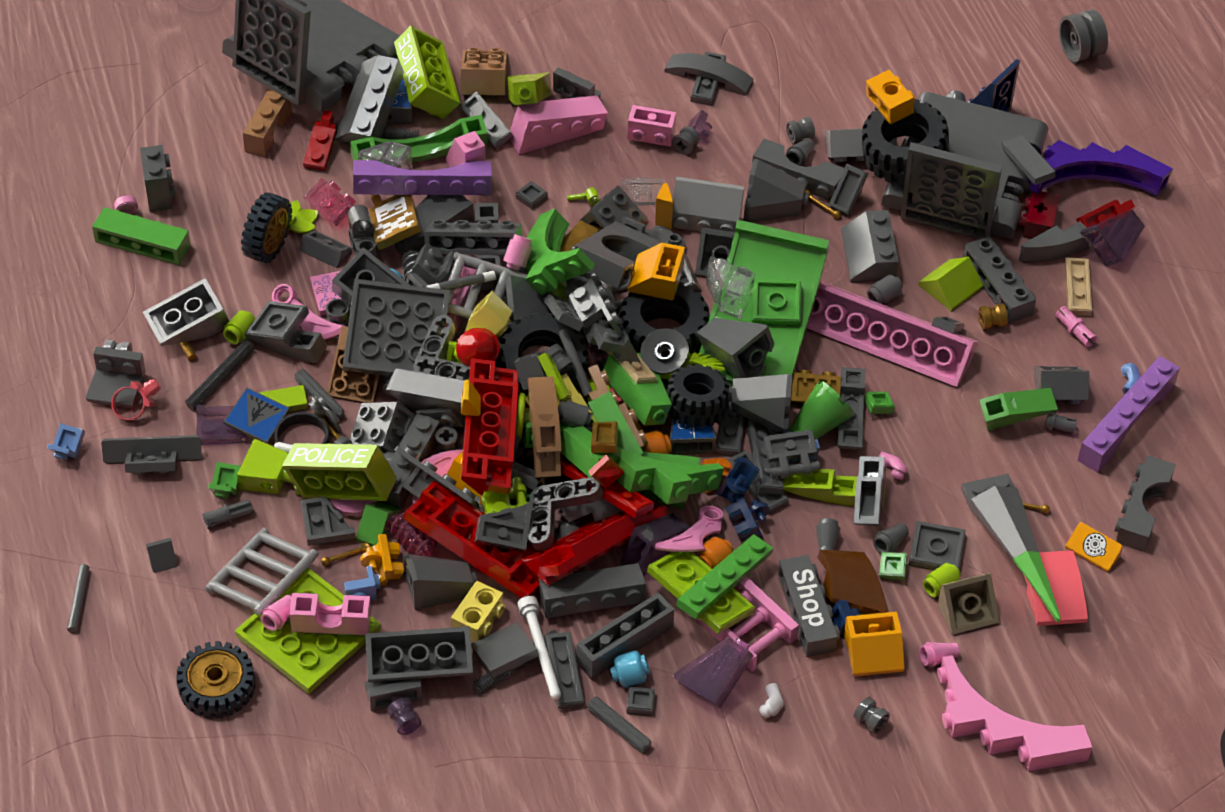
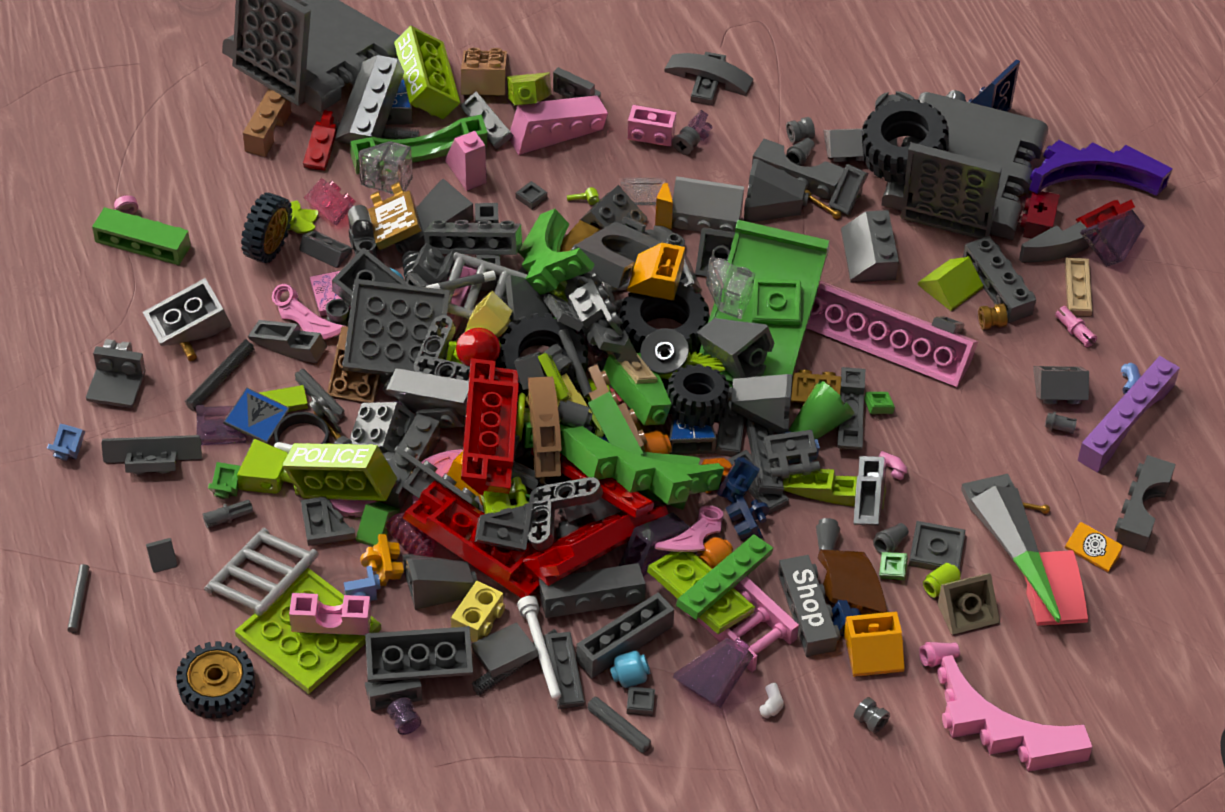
(149, 388): coral piece -> none
(157, 178): dark grey brick -> none
(237, 327): lime brick -> none
(276, 614): bright pink cone -> none
(277, 322): dark grey tile -> none
(325, 561): pearl gold hinge -> none
(381, 179): medium lavender arch -> none
(446, 439): dark grey bush -> none
(470, 400): yellow slope -> none
(518, 252): bright pink brick -> none
(604, 437): pearl gold tile -> none
(606, 471): red tile -> none
(885, 290): dark grey brick -> none
(890, 96): light orange brick -> none
(1016, 407): bright green slope -> none
(1028, 159): dark grey tile -> none
(1083, 35): dark grey wheel -> none

